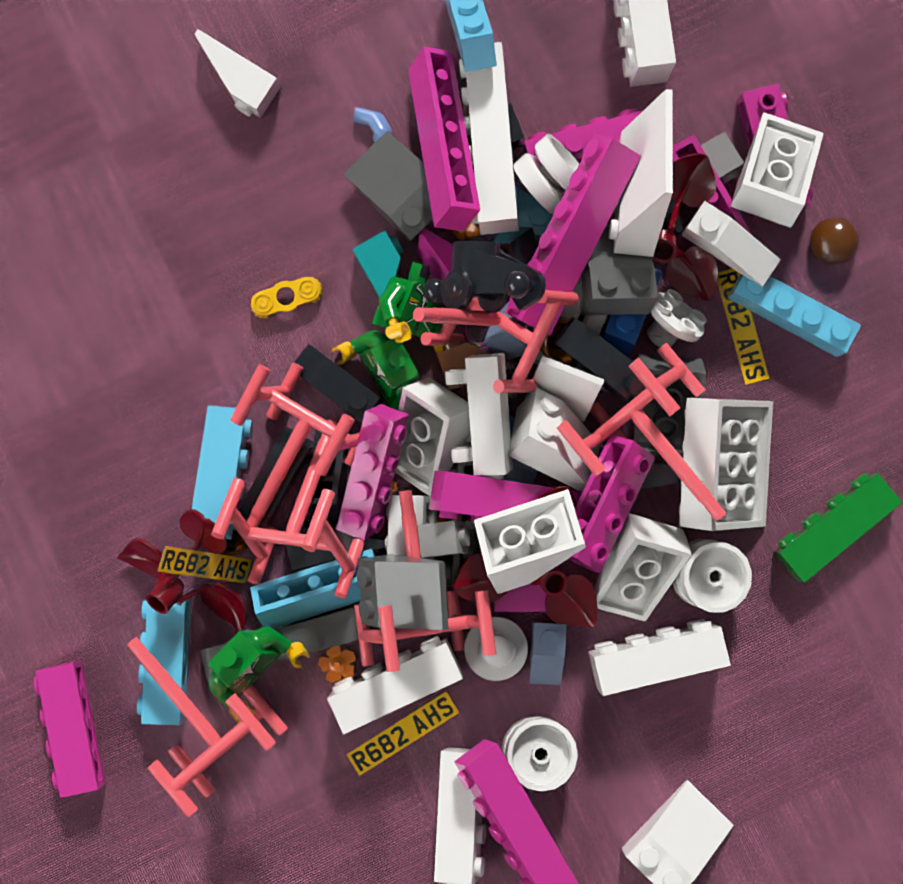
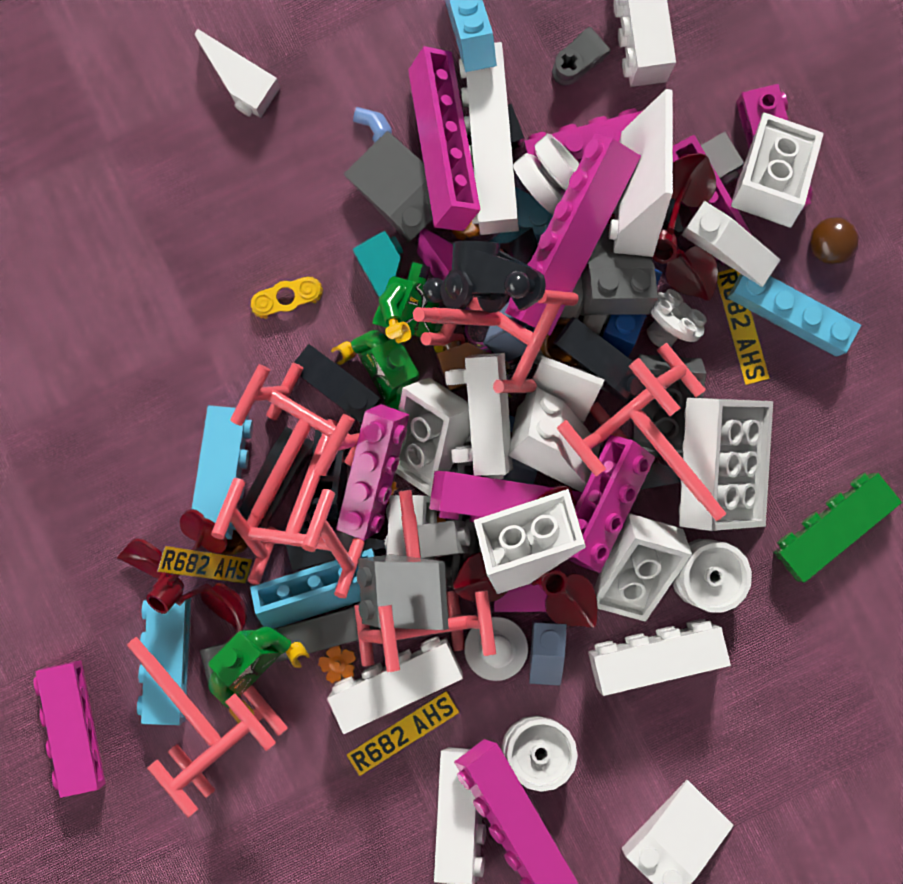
(582, 54): none -> dark grey piece

